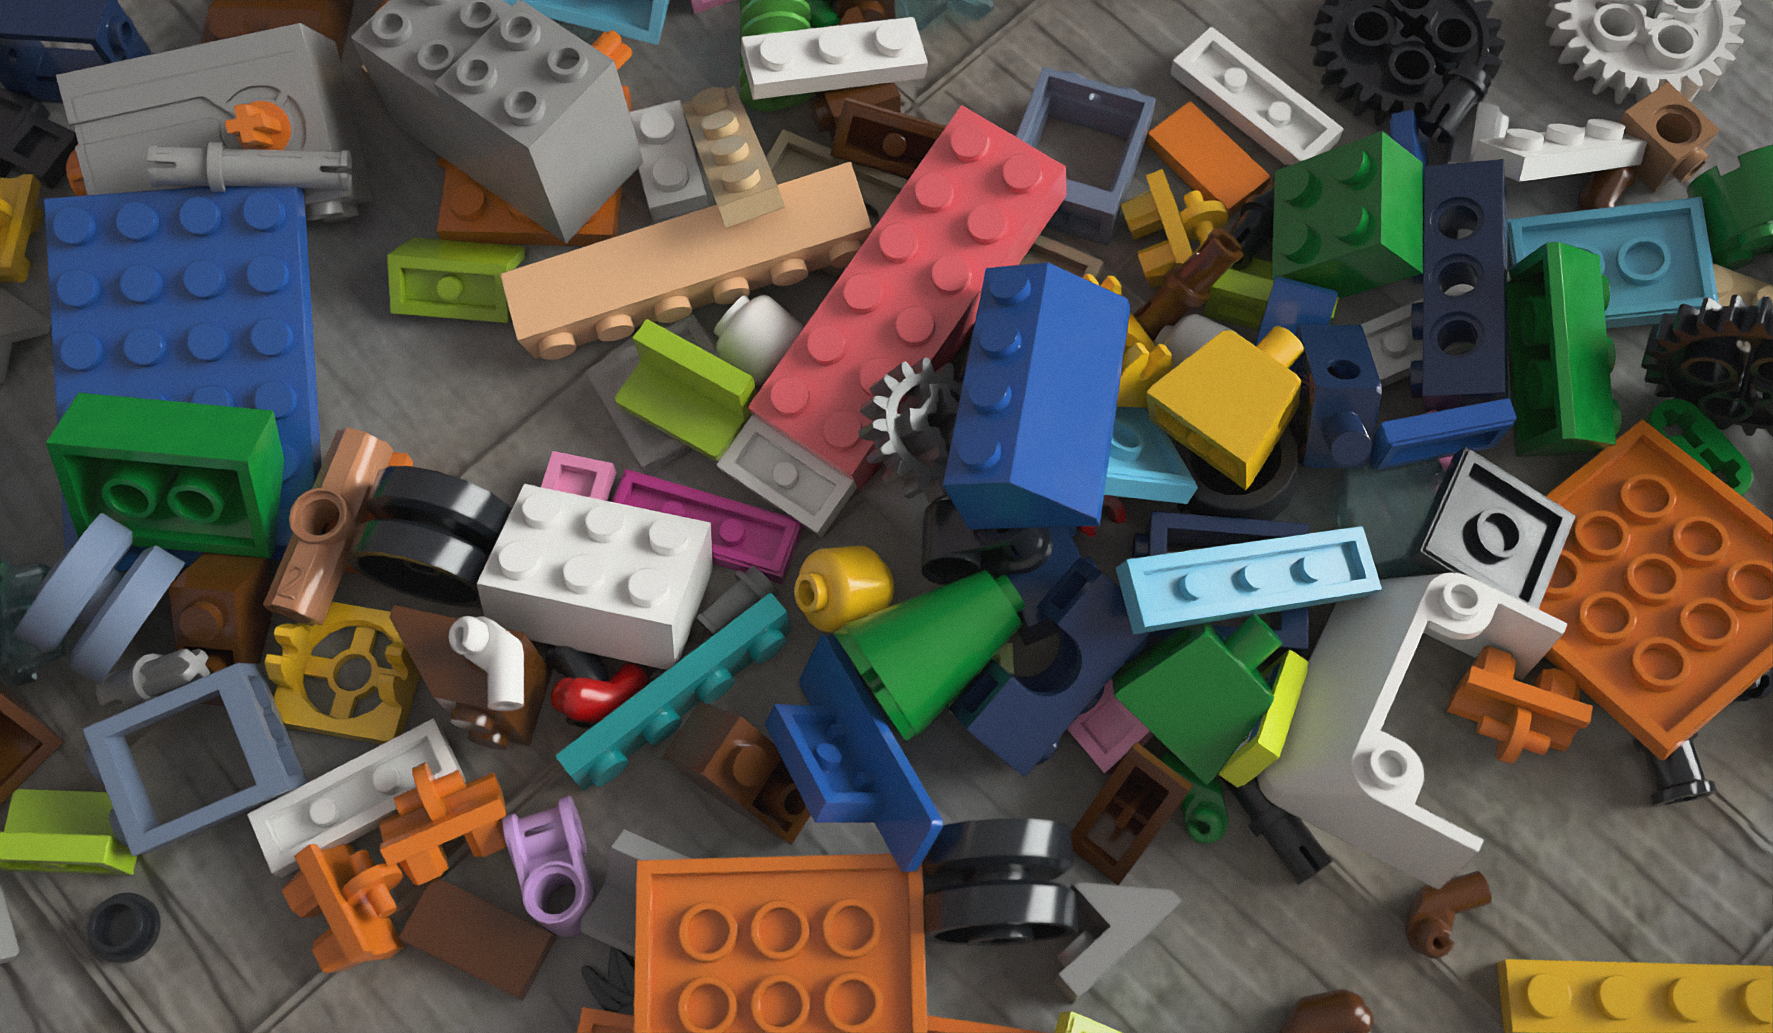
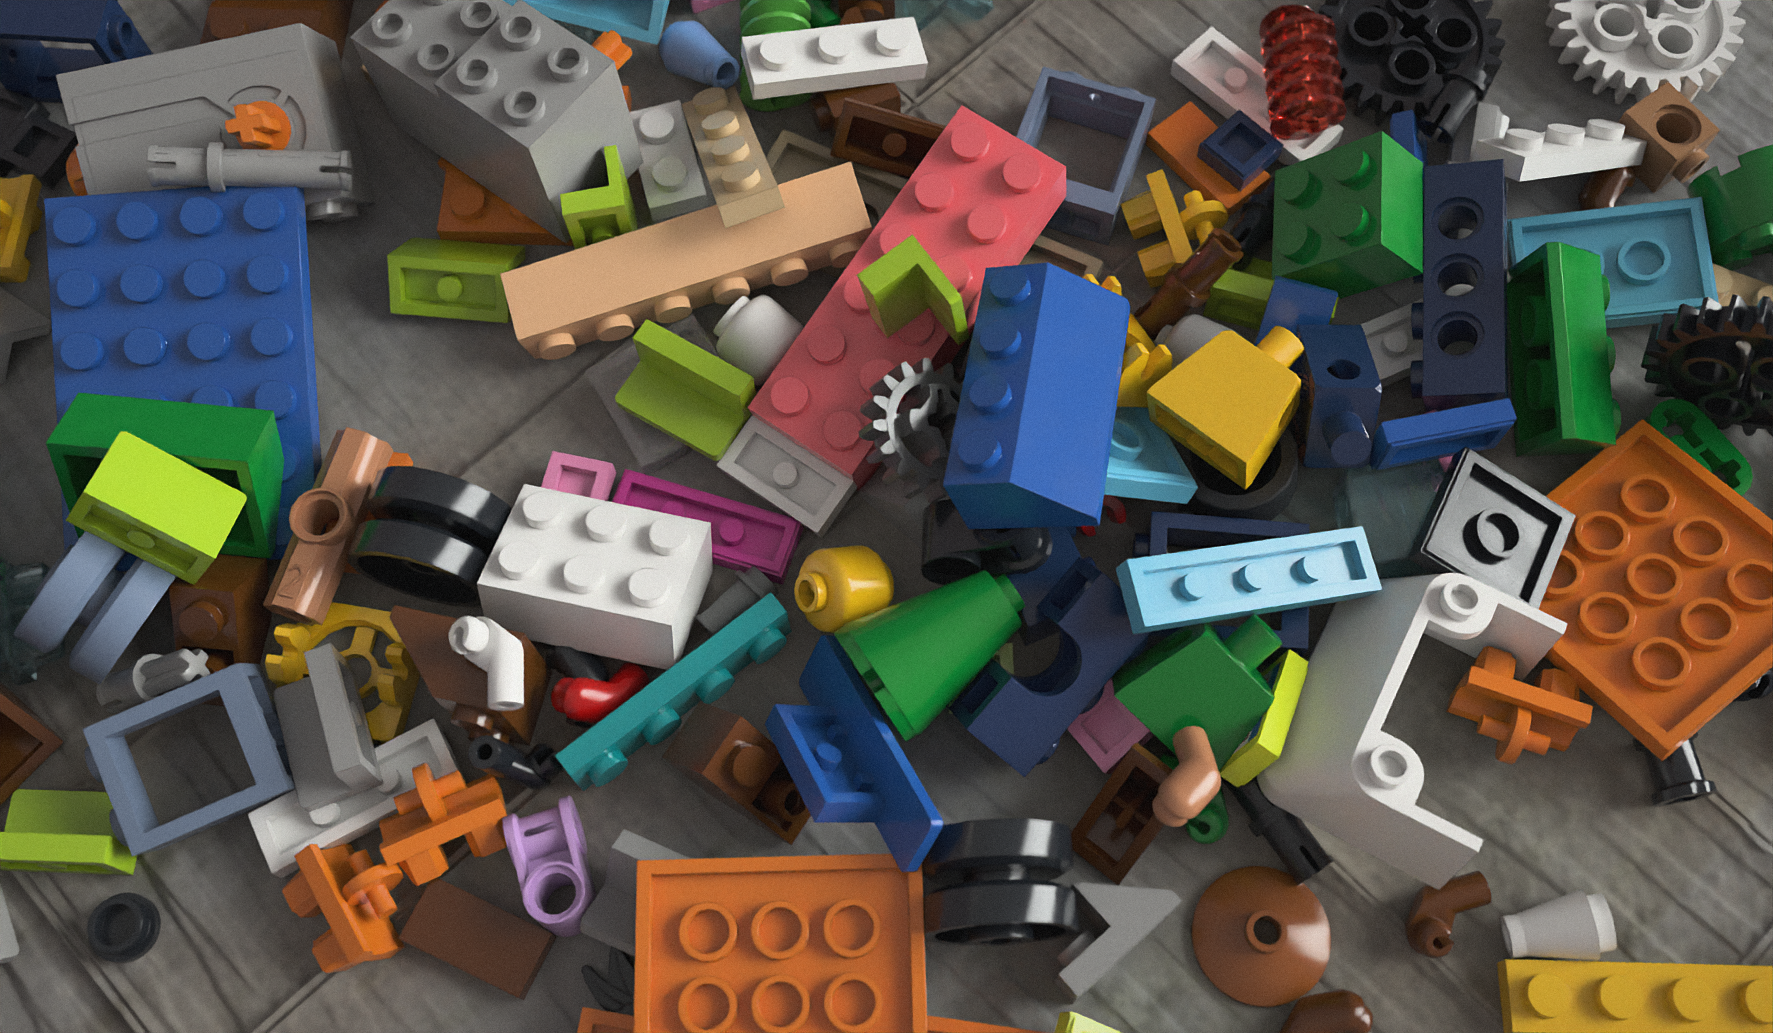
(158, 508): none -> lime panel
(326, 732): none -> light grey panel
(514, 764): none -> black arm
(601, 211): none -> lime panel
(696, 55): none -> medium blue cone
(906, 285): none -> lime panel
(1191, 782): none -> nougat arm
(1234, 957): none -> dark orange dish
(1239, 150): none -> dark blue tile
(1301, 72): none -> clear red piece
(1562, 928): none -> white cone

